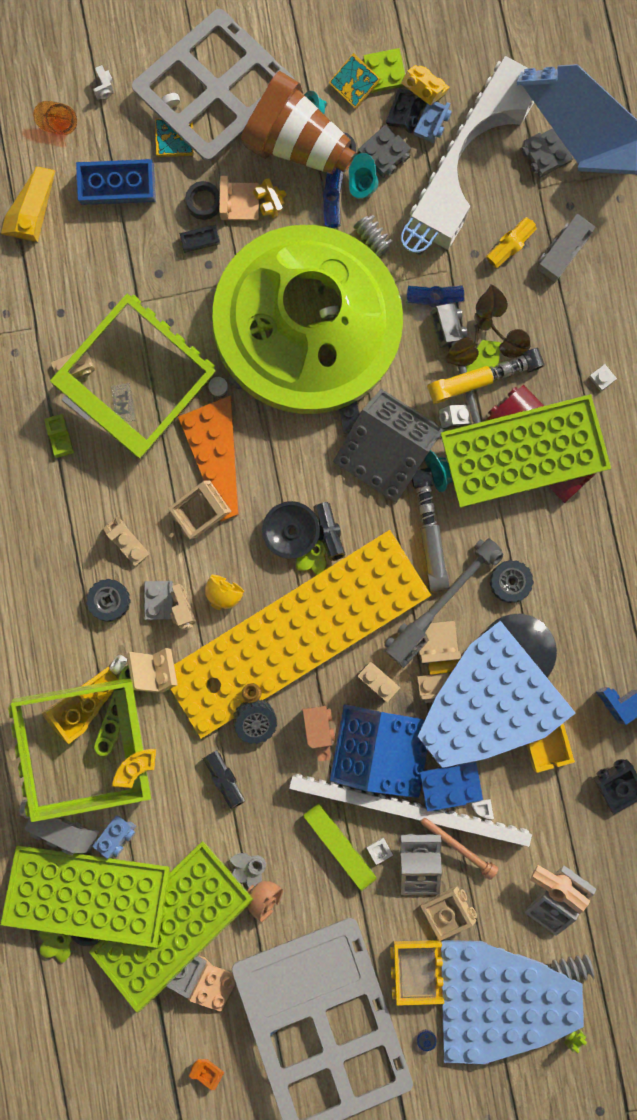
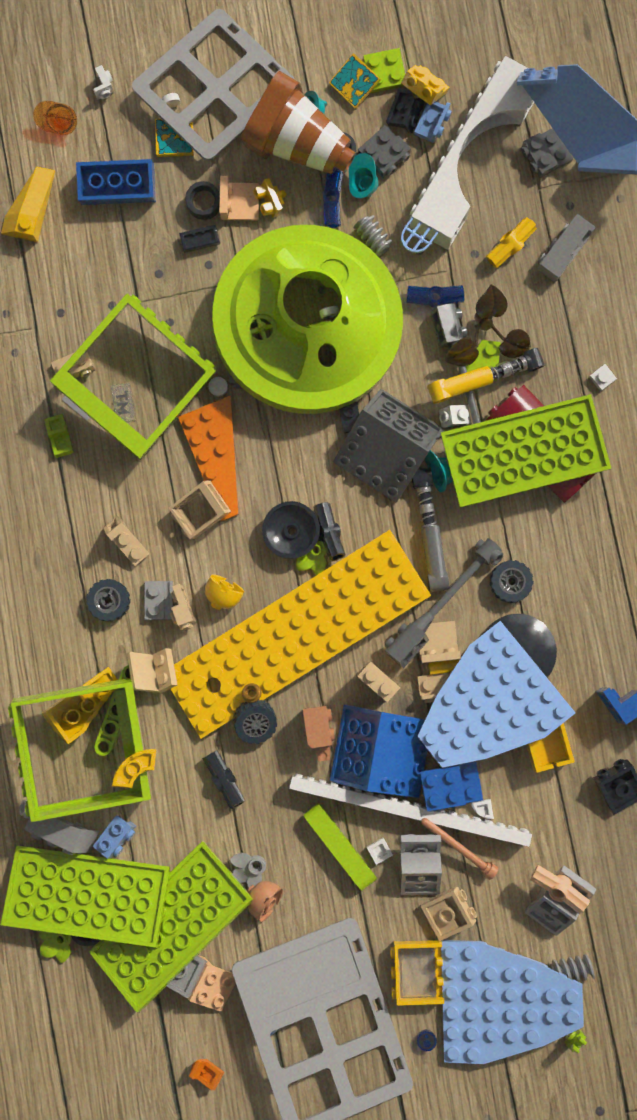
(118, 664): white tile -> none

